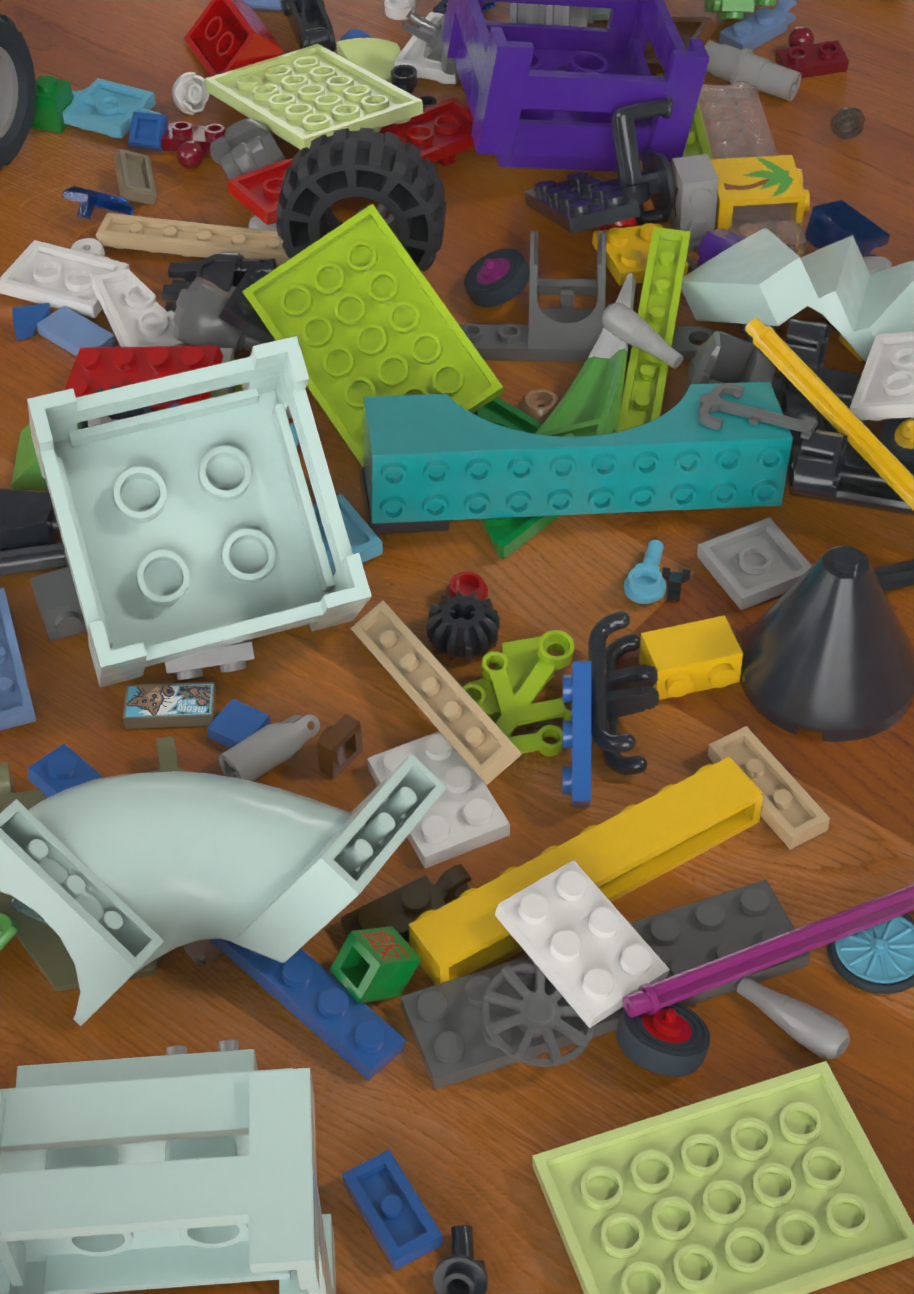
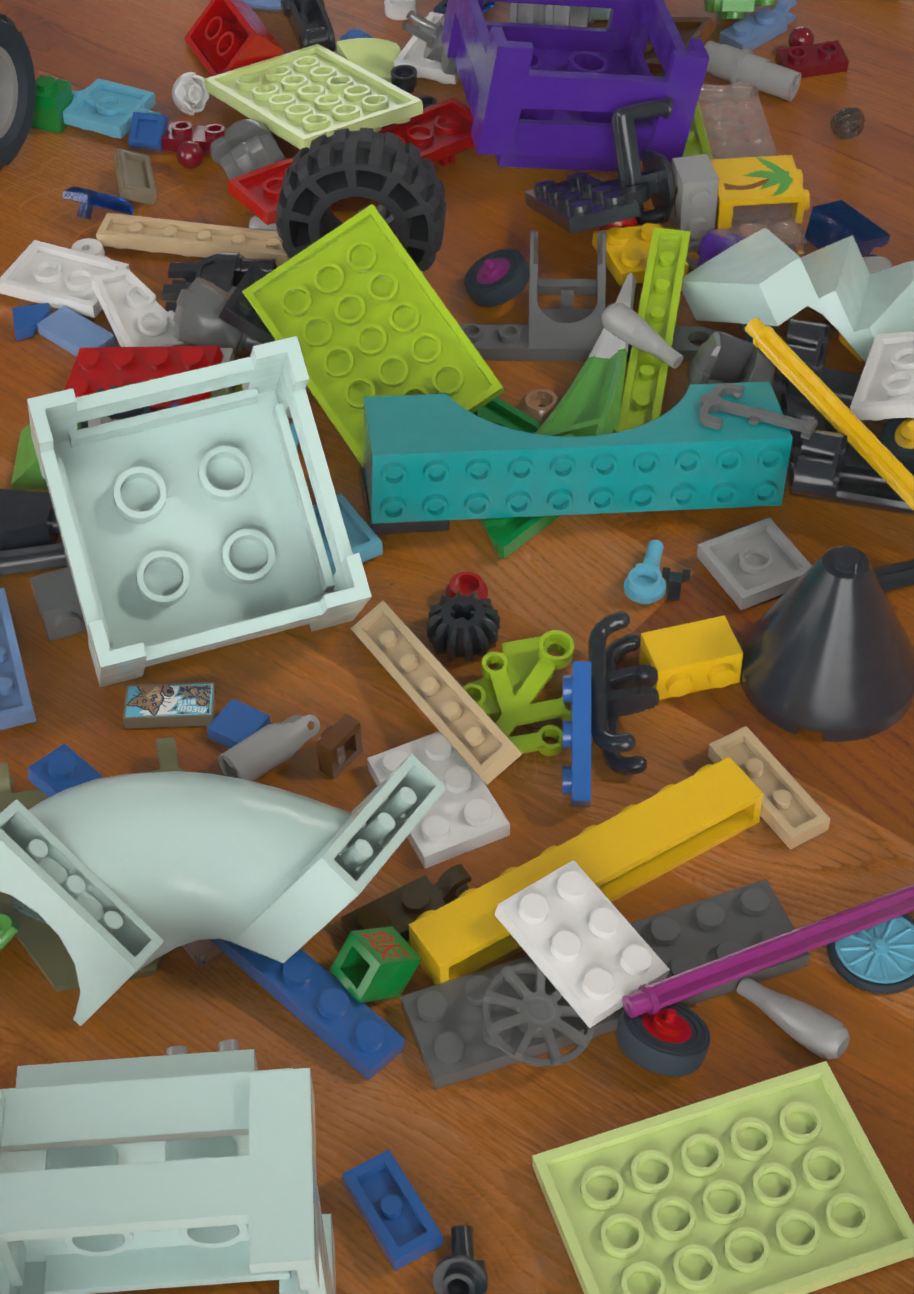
(229, 657): light grey plate -> none

